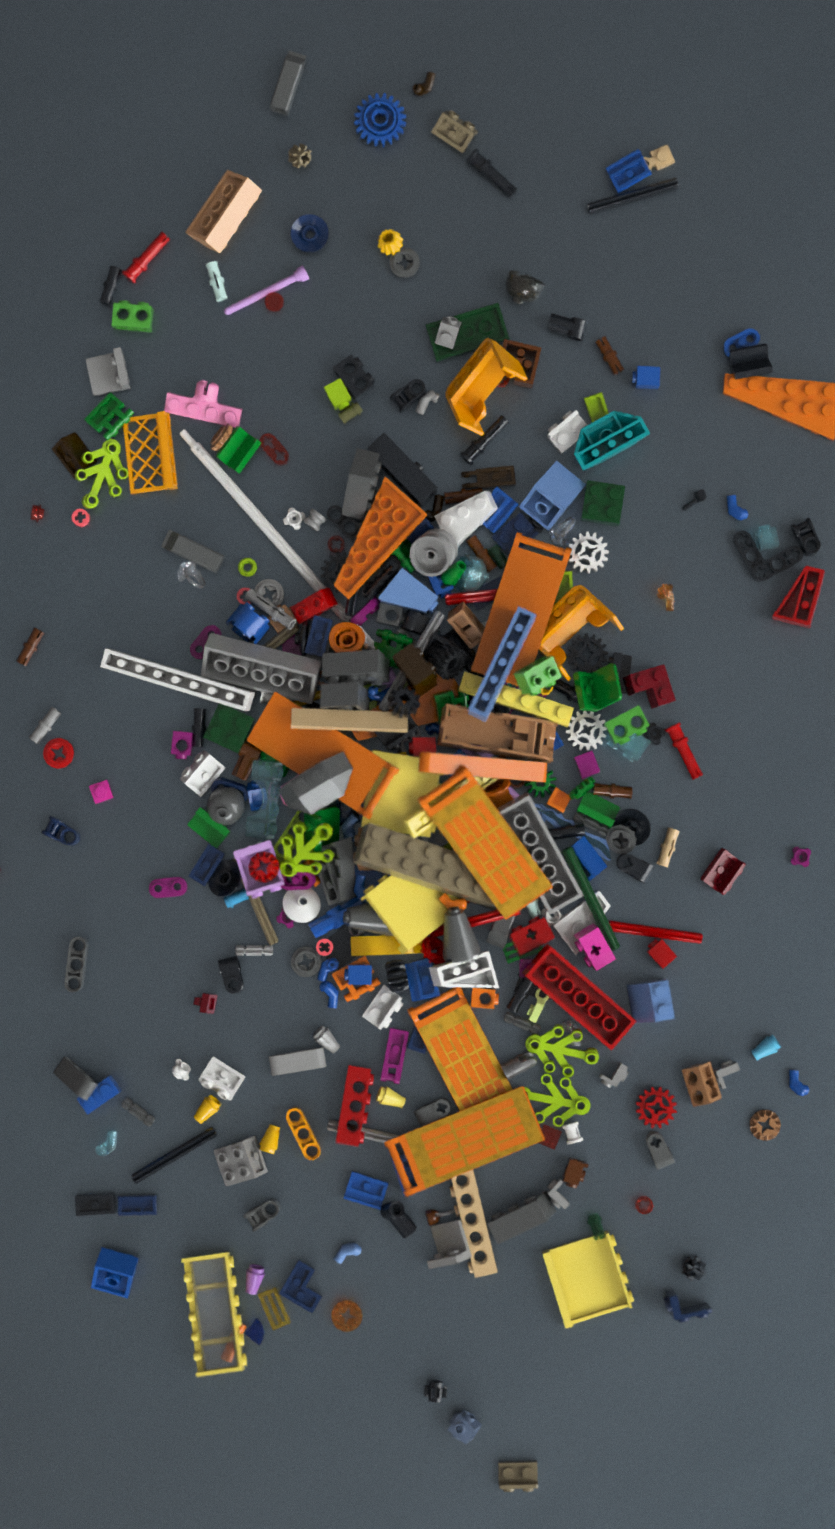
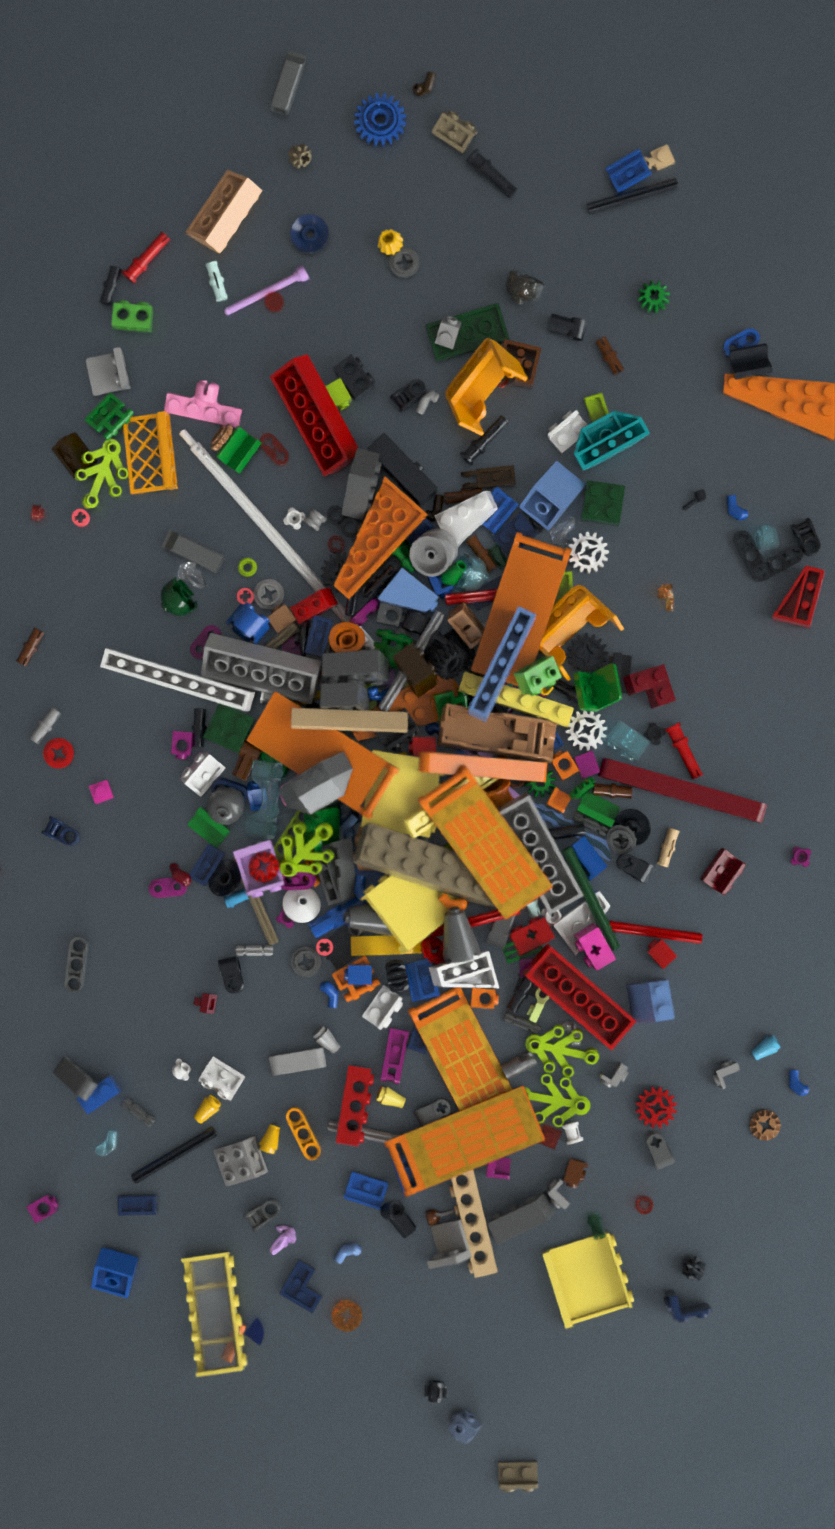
(35, 1211): none -> magenta brick
(95, 1204): black plate -> none
(177, 598): none -> dark green cylinder
(180, 875): none -> dark red arm
(254, 1277): medium lavender cone -> none
(268, 1293): clear yellow tile -> none
(275, 612): light grey pin -> none
(285, 1238): none -> lavender piece
(315, 414): none -> red brick
(326, 967): blue arm -> none
(350, 412): olive pin -> none
(407, 708): black gear -> none
(499, 1168): none -> magenta panel
(572, 769): none -> orange brick
(624, 721): bright green brick -> none
(646, 377): blue brick -> none
(660, 300): none -> green gear
(682, 790): none -> dark red beam
(701, 1084): medium nougat brick -> none

